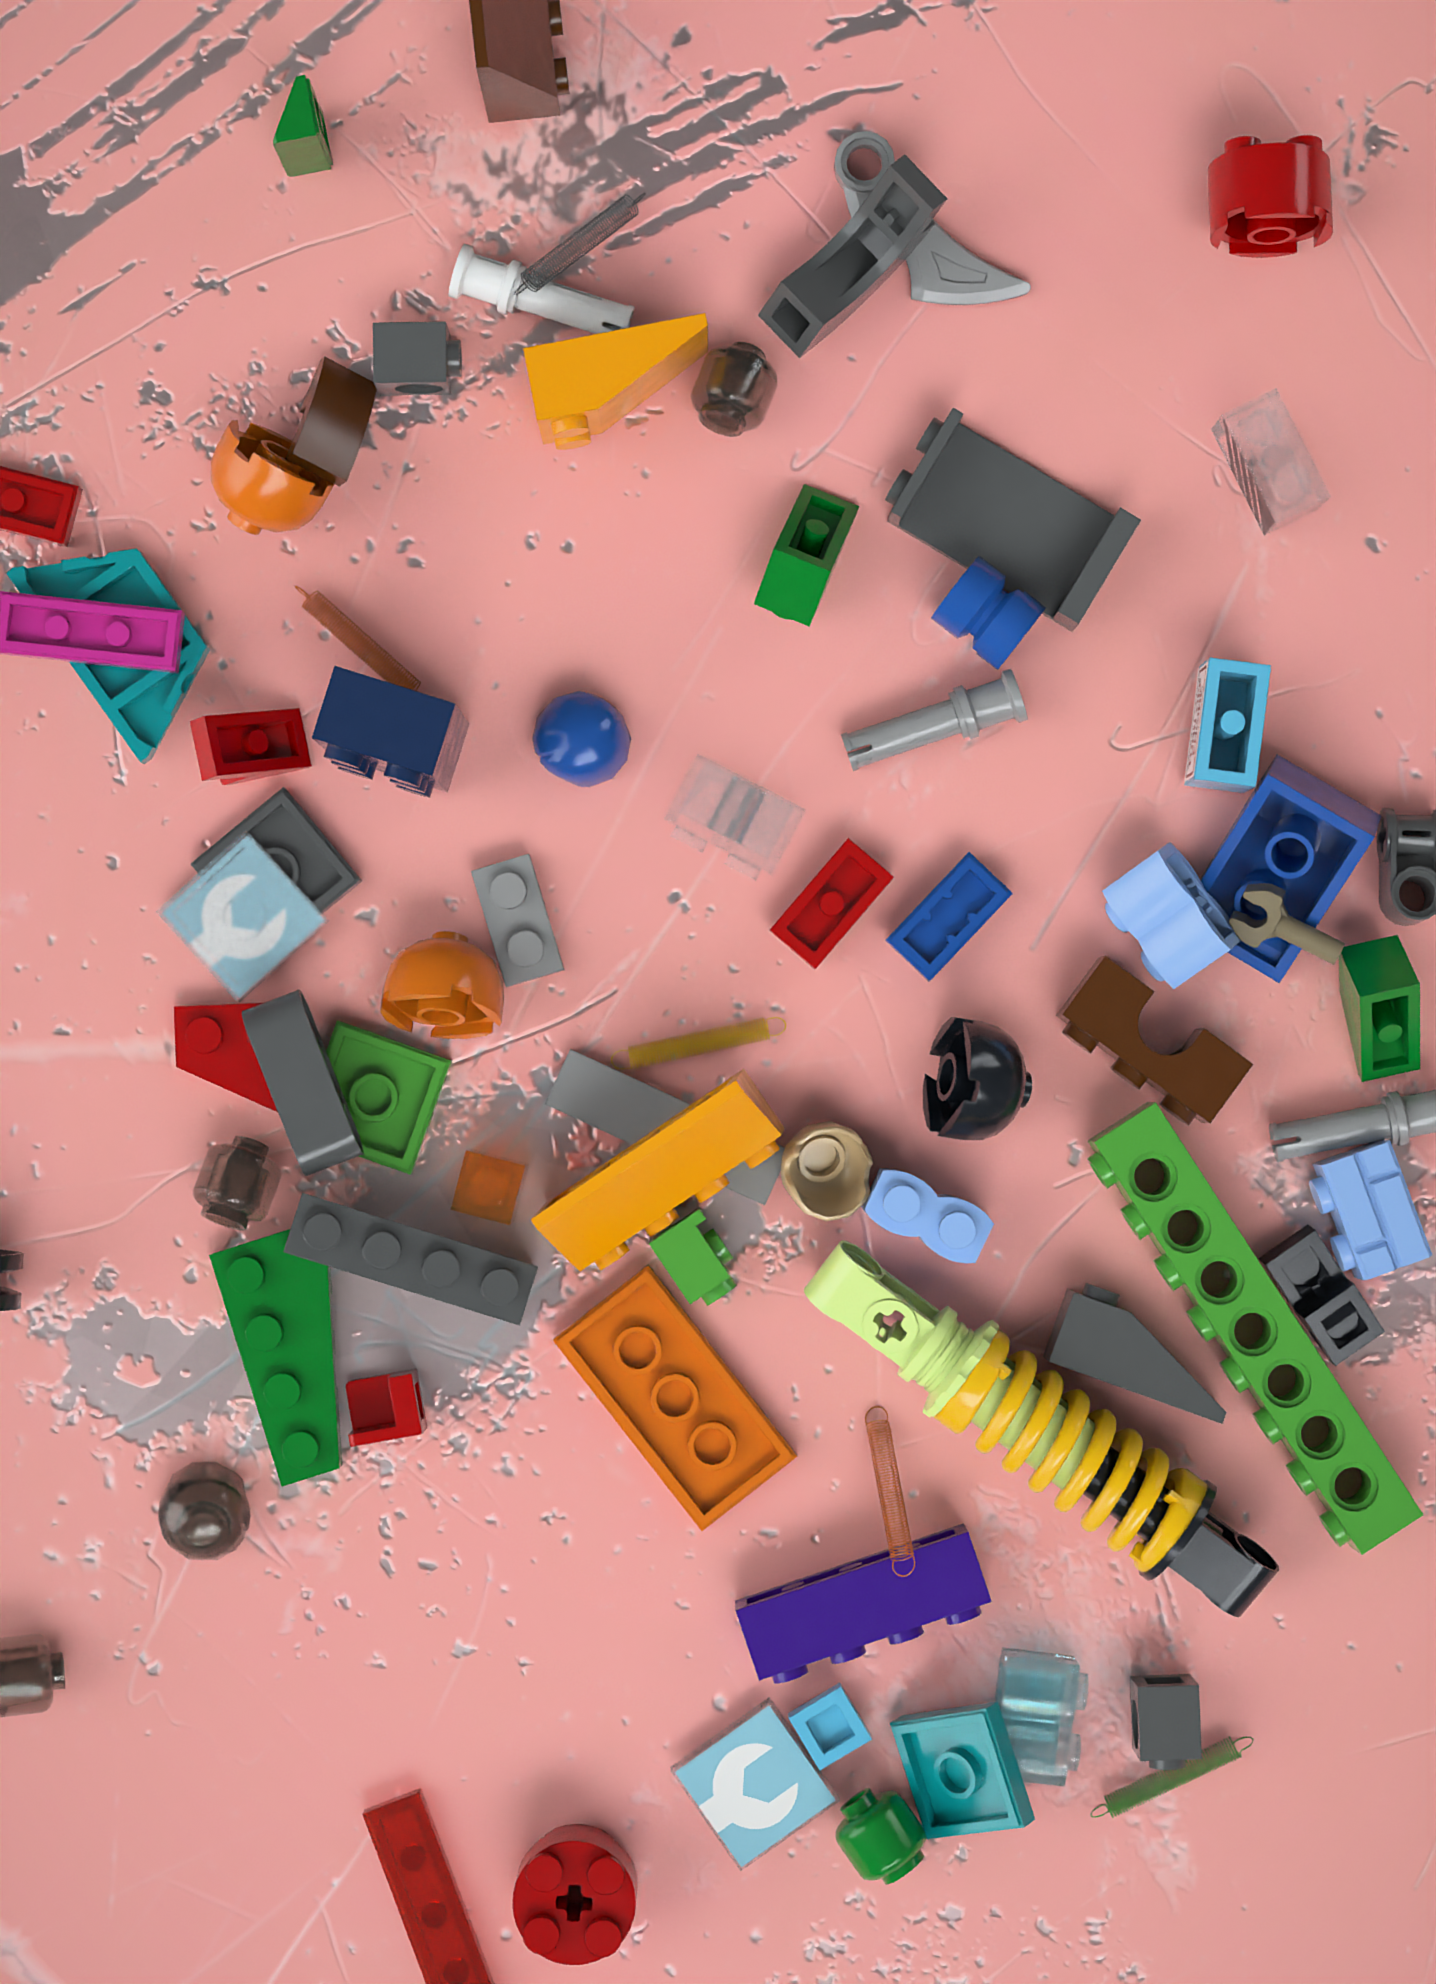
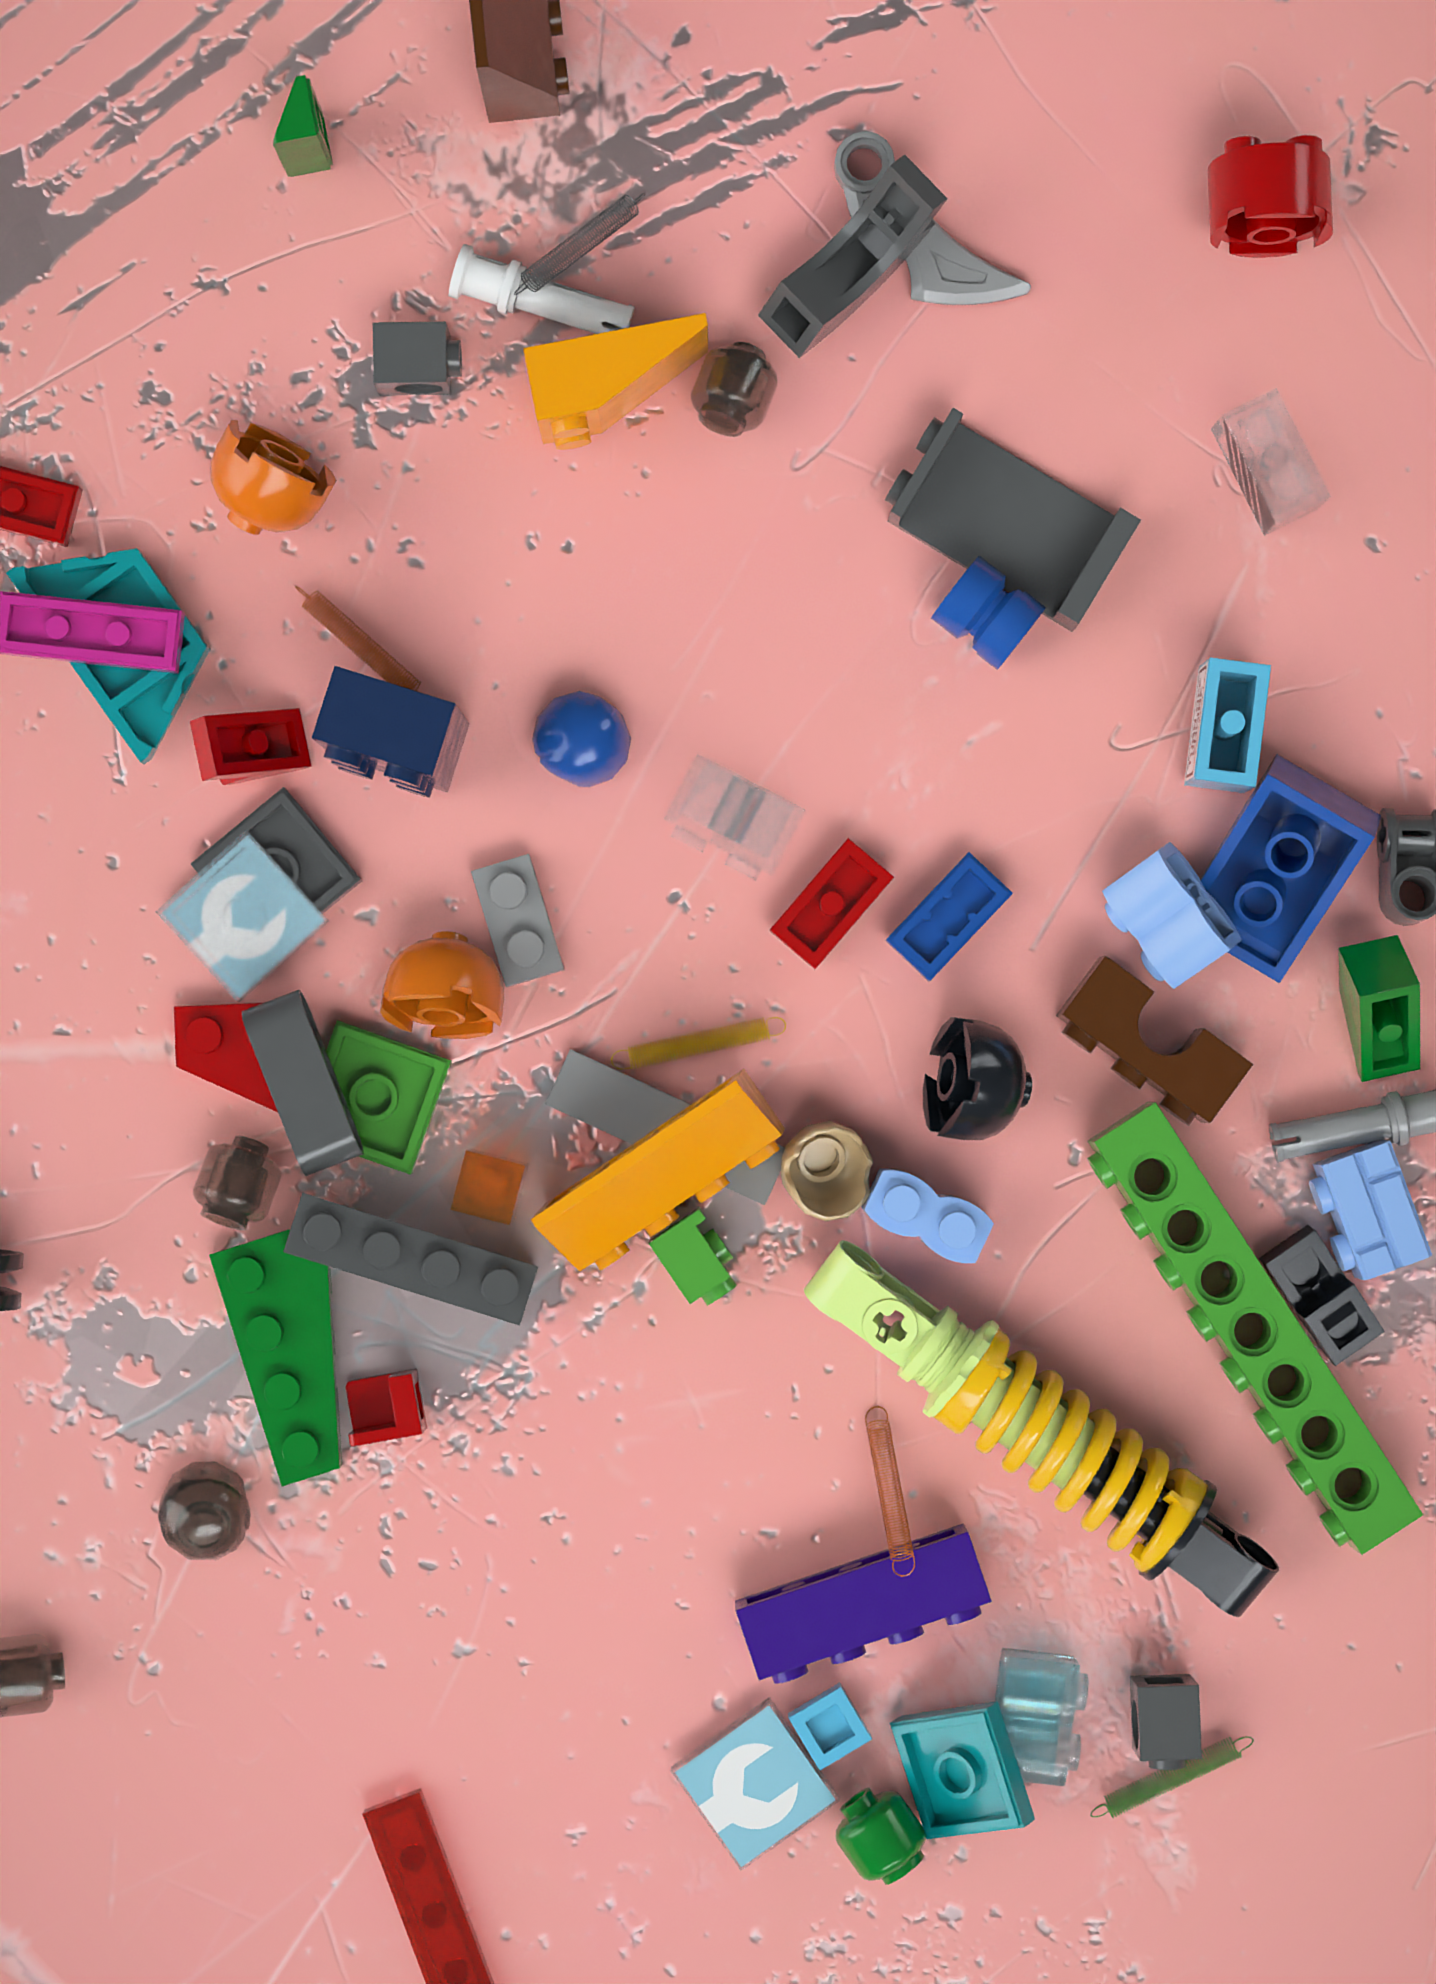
(332, 422): reddish brown slope -> none
(569, 1930): red brick -> none
(675, 1397): orange tile -> none
(806, 555): green slope -> none
(963, 713): light grey pin -> none
(1116, 1348): dark grey slope -> none
(1281, 925): dark tan bar -> none

